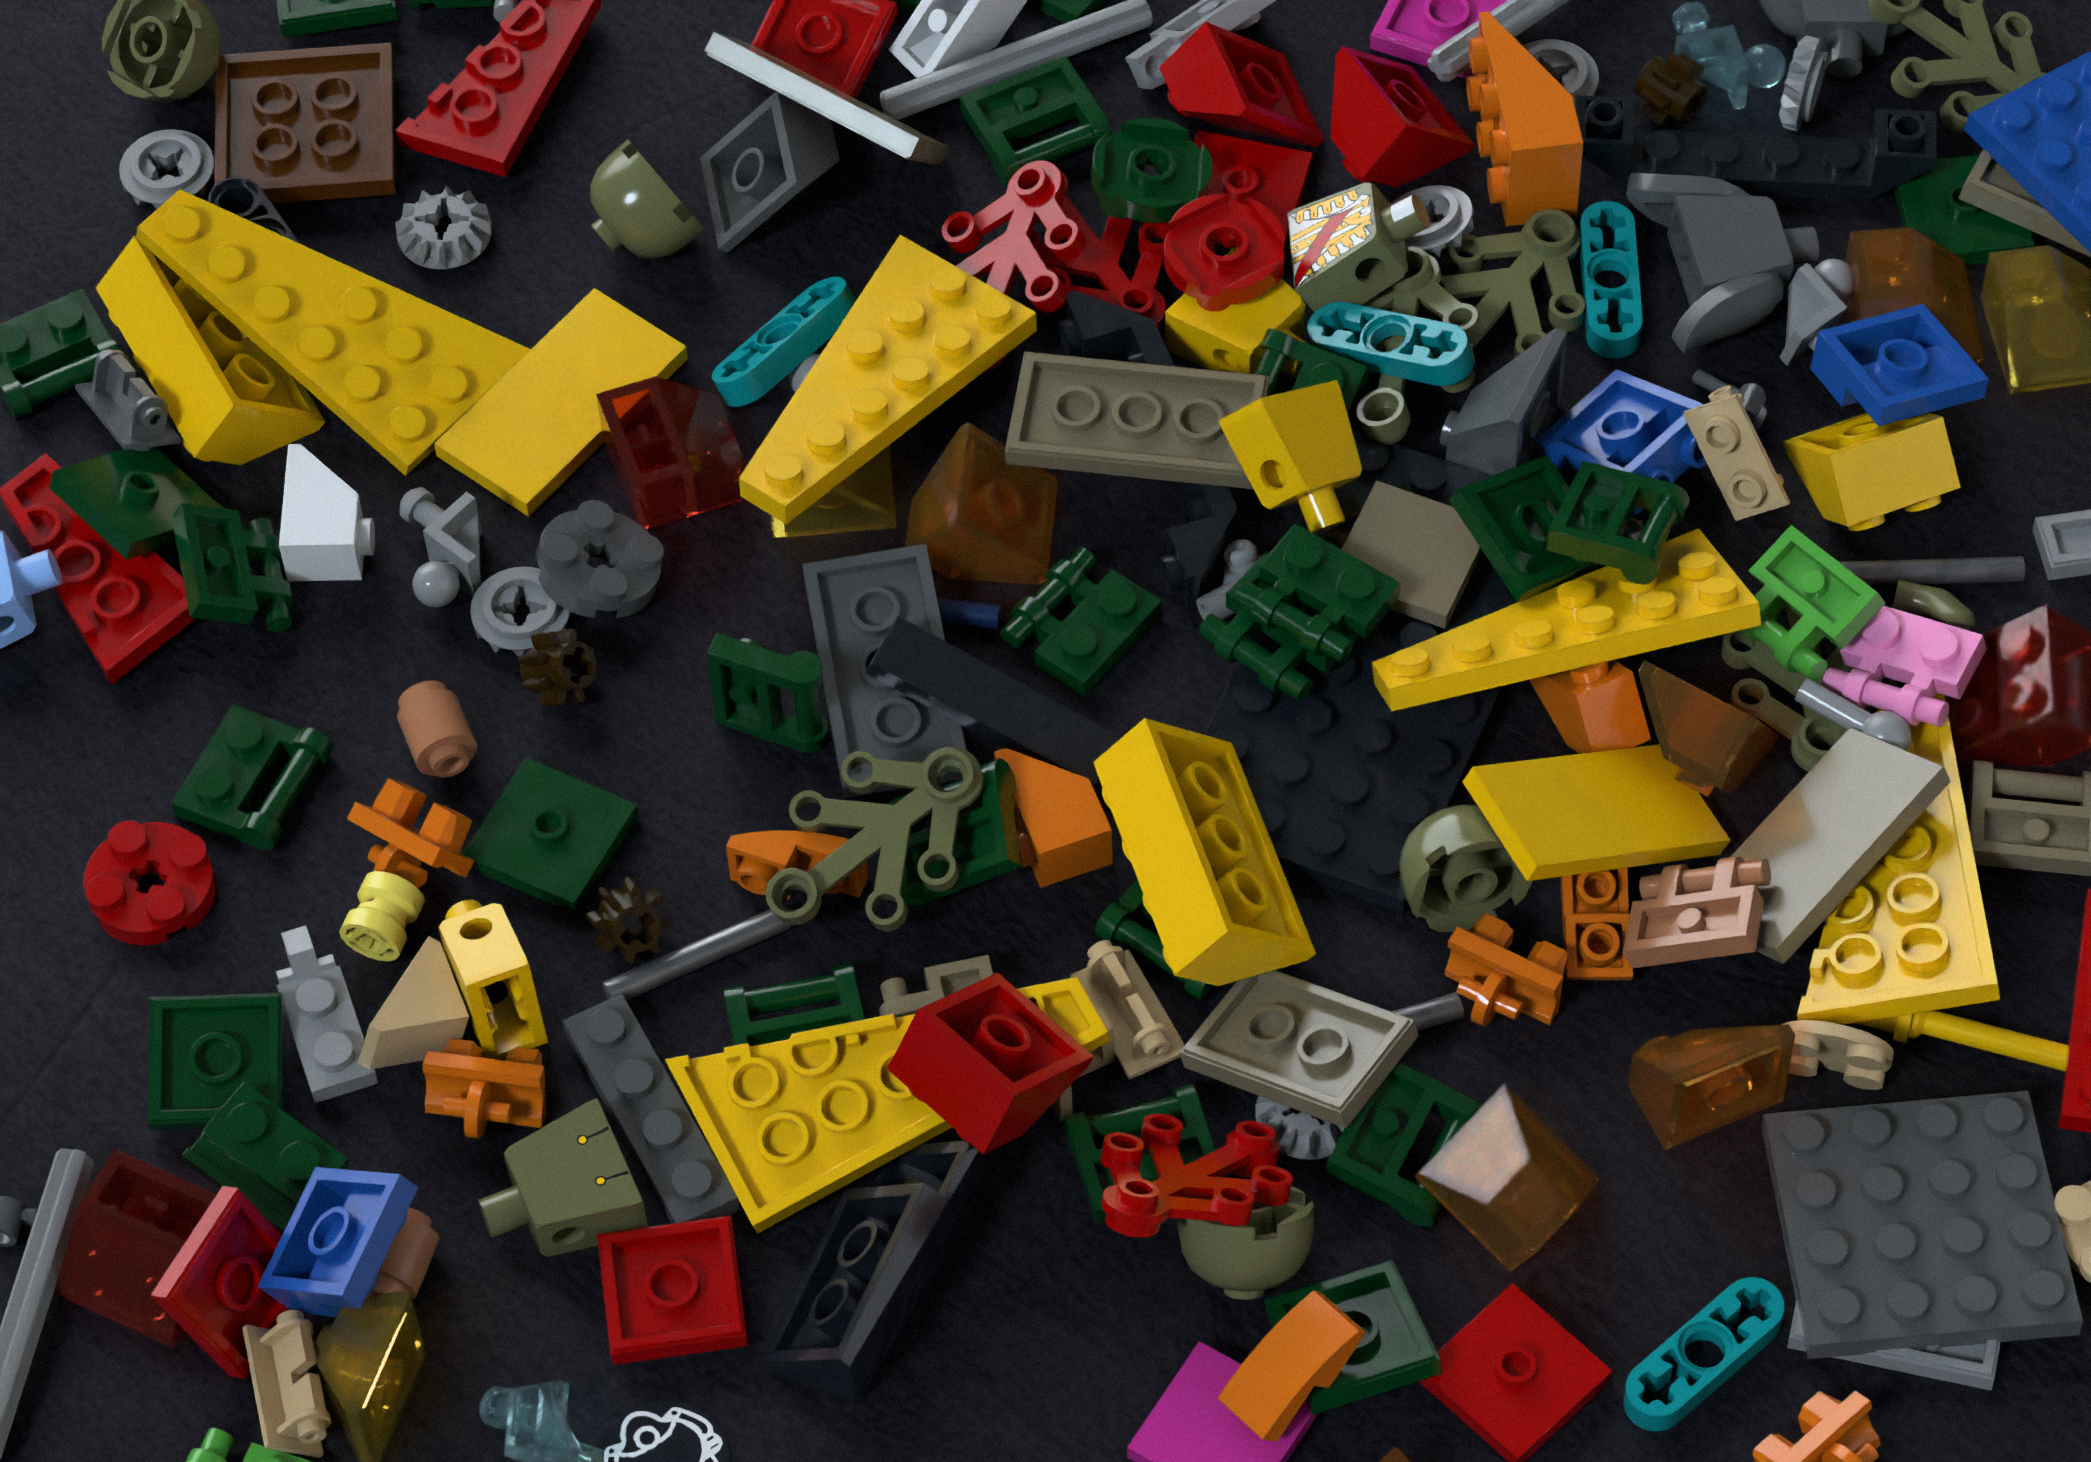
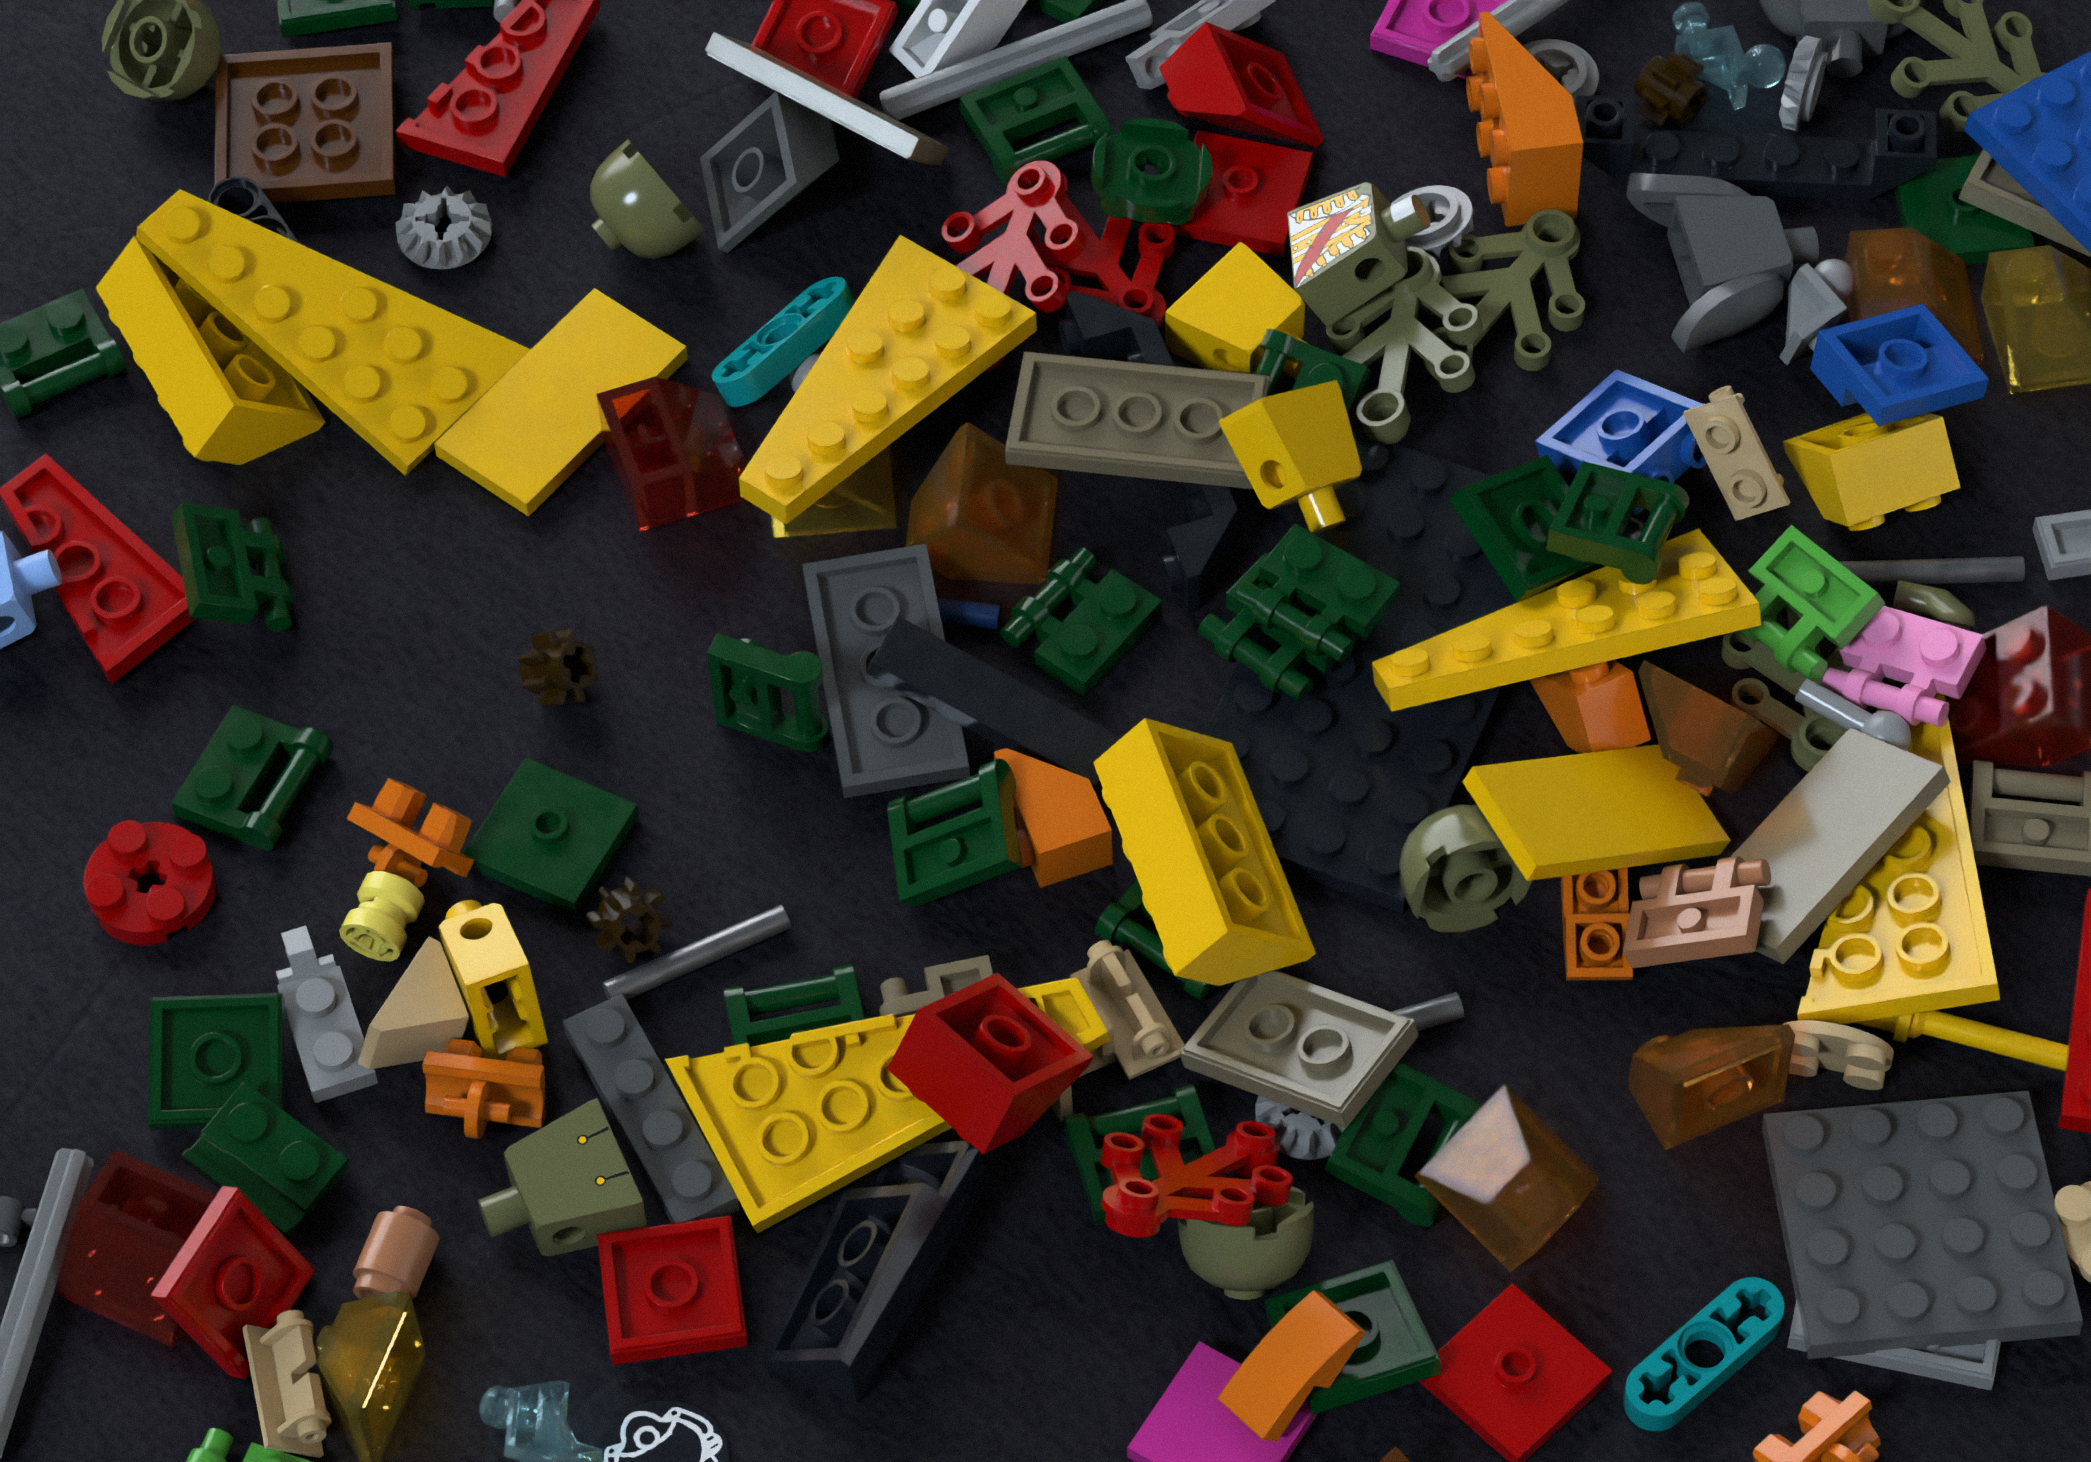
(127, 404): dark grey hinge -> none
(129, 498): dark green plate -> none
(166, 151): light grey gear -> none
(321, 523): white slope -> none
(337, 1240): blue plate -> none
(435, 729): nougat brick -> none
(451, 546): light grey piece -> none
(498, 601): light grey gear -> none
(602, 534): dark grey plate -> none
(761, 854): orange slope -> none
(884, 830): olive plant -> none
(1219, 279): red plate -> none
(1239, 558): light grey arm -> none
(1390, 121): red slope -> none
(1408, 360): teal beam -> none
(1419, 546): dark tan tile -> none
(1501, 978): orange hips -> none
(1508, 410): dark grey slope -> none
(1599, 299): teal beam -> none
(1752, 393): dark grey hand -> none

